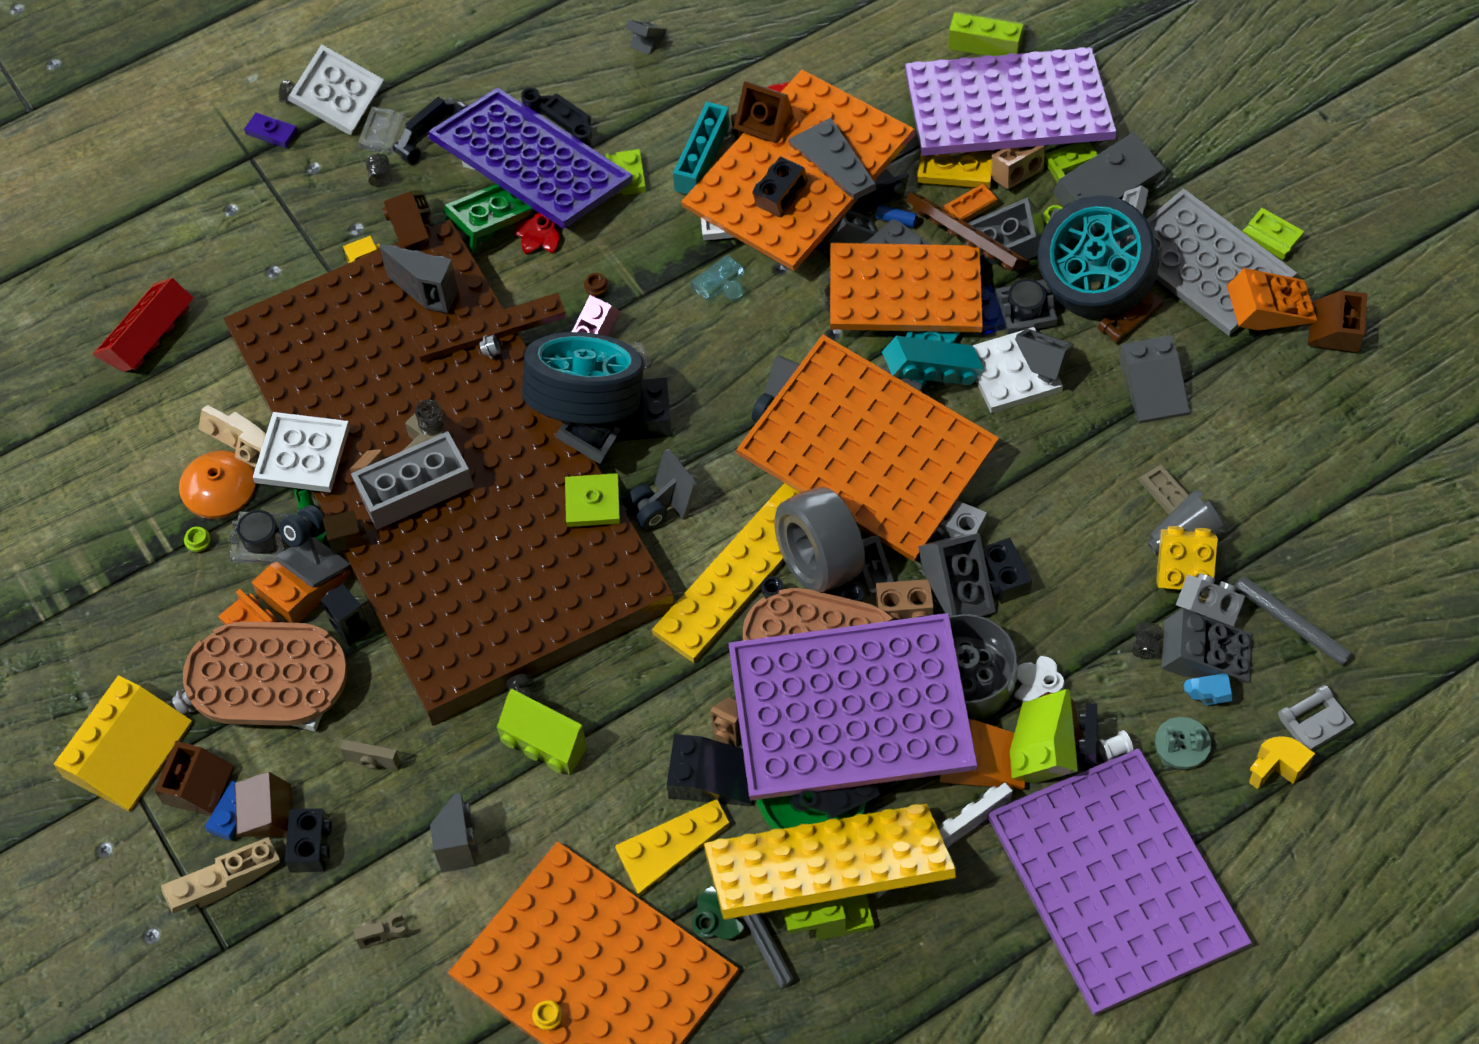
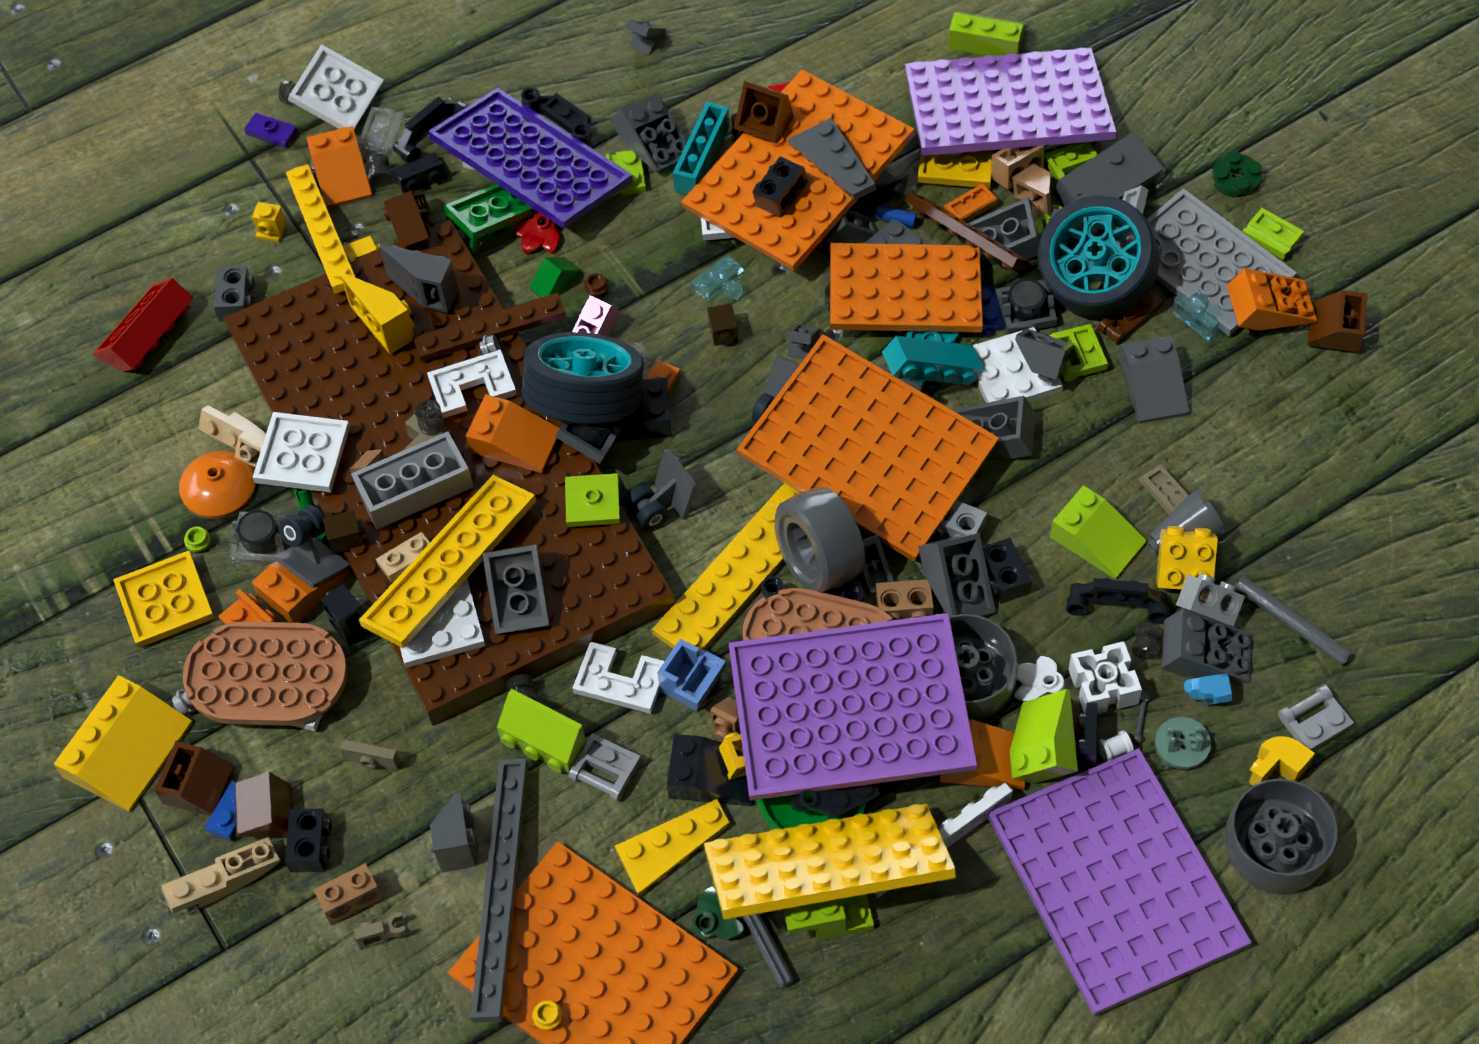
(163, 599): none -> yellow plate
(232, 290): none -> dark grey brick
(269, 222): none -> yellow brick
(320, 226): none -> yellow plate
(339, 167): none -> orange slope
(348, 894): none -> medium nougat brick
(380, 312): none -> yellow slope
(400, 557): none -> tan plate
(419, 173): none -> black bracket
(447, 561): none -> yellow plate
(448, 632): none -> white plate
(486, 369): none -> white plate
(500, 892): none -> dark grey plate
(511, 434): none -> orange slope
(516, 588): none -> dark grey slope
(553, 276): none -> green slope
(598, 683): none -> white plate
(609, 759): none -> light grey plate
(650, 132): none -> dark grey slope
(665, 370): none -> orange plate
(689, 674): none -> medium blue plate
(722, 324): none -> dark brown brick
(729, 750): none -> yellow brick
(801, 340): none -> dark grey slope
(1010, 421): none -> dark grey slope
(1036, 185): none -> medium nougat slope
(1086, 351): none -> lime plate
(1097, 532): none -> lime slope
(1105, 677): none -> white brick
(1118, 593): none -> black plate
(1144, 699): none -> dark grey hinge
(1193, 313): none -> clear light blue plate
(1236, 163): none -> dark green plate
(1287, 807): none -> dark grey wheel

